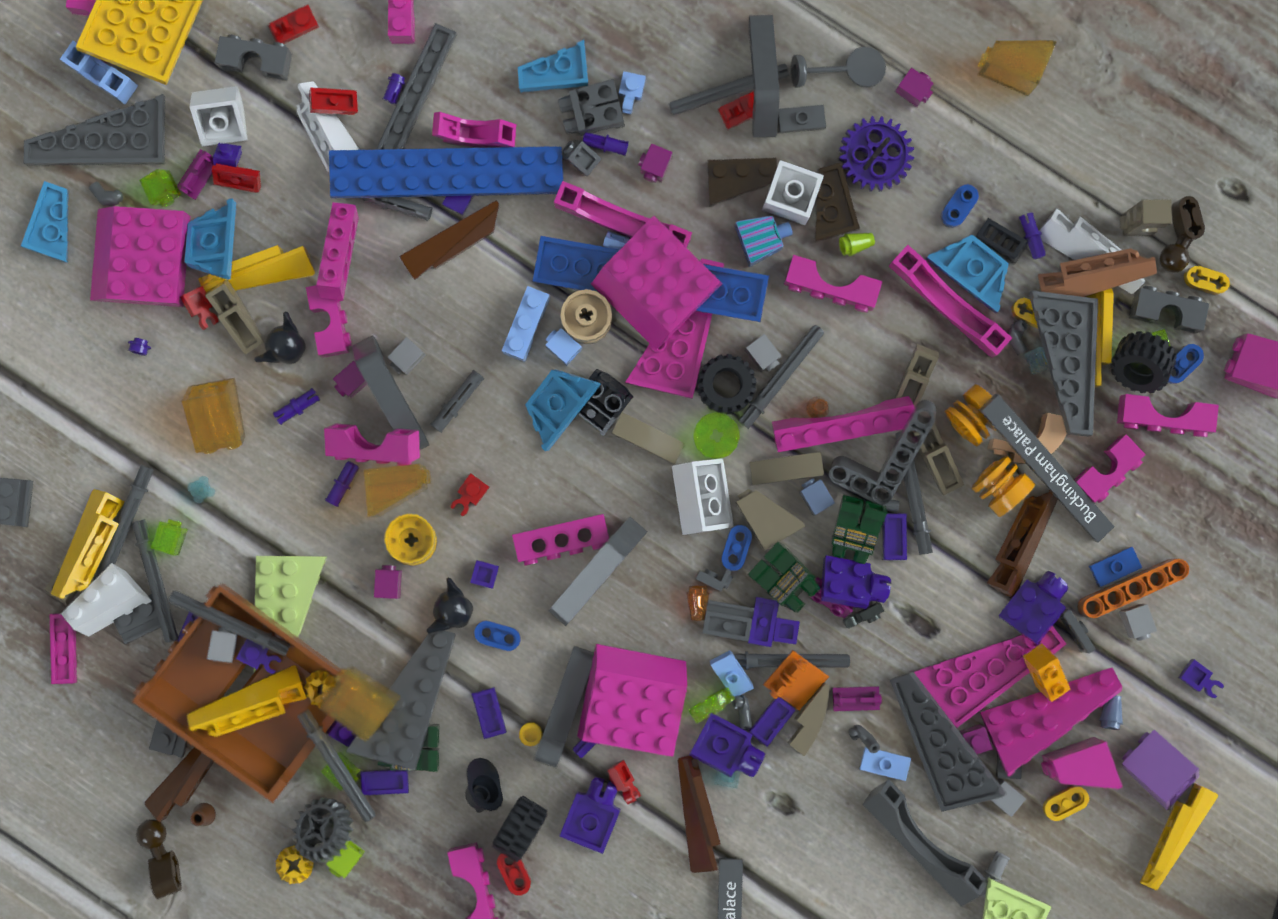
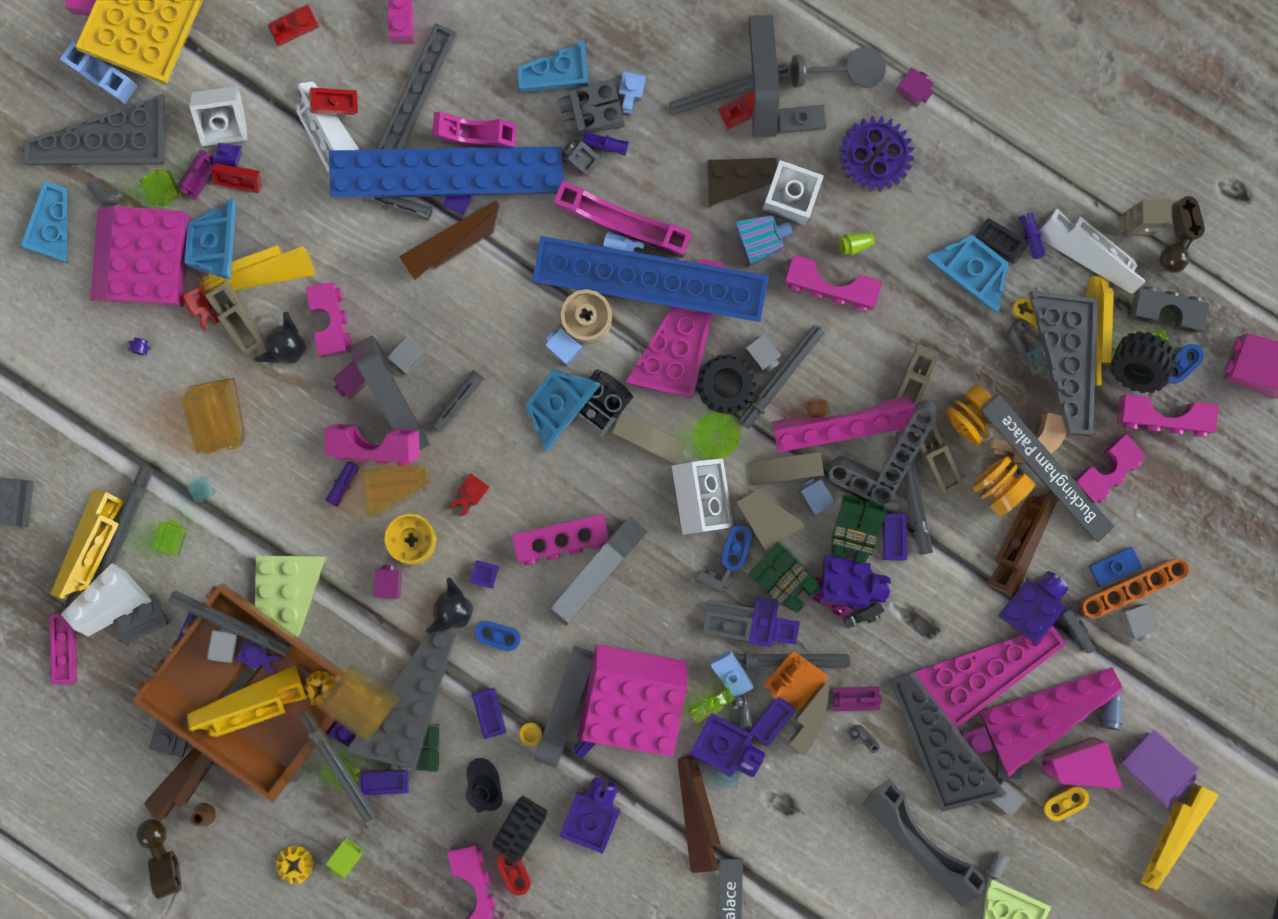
(155, 580): dark grey axle -> none
(234, 52): dark grey arch -> none
(296, 406): dark purple pin -> none
(330, 830): dark grey gear -> none
(337, 251): dark pink brick -> none
(394, 87): dark purple pin -> none
(525, 324): light blue arch -> none
(622, 779): red plate -> none
(655, 163): magenta brick -> none
(655, 282): dark pink slope -> none
(697, 602): clear orange cone -> none
(834, 205): dark brown wing -> none
(885, 764): light blue plate -> none
(931, 287): dark pink arch -> none
(959, 205): blue plate -> none
(1016, 63): clear yellow slope -> none
(1046, 672): light orange brick -> none
(1097, 273): nougat wedge -> none
(1199, 677): dark purple plate -> none
(1205, 285): yellow beam -> none

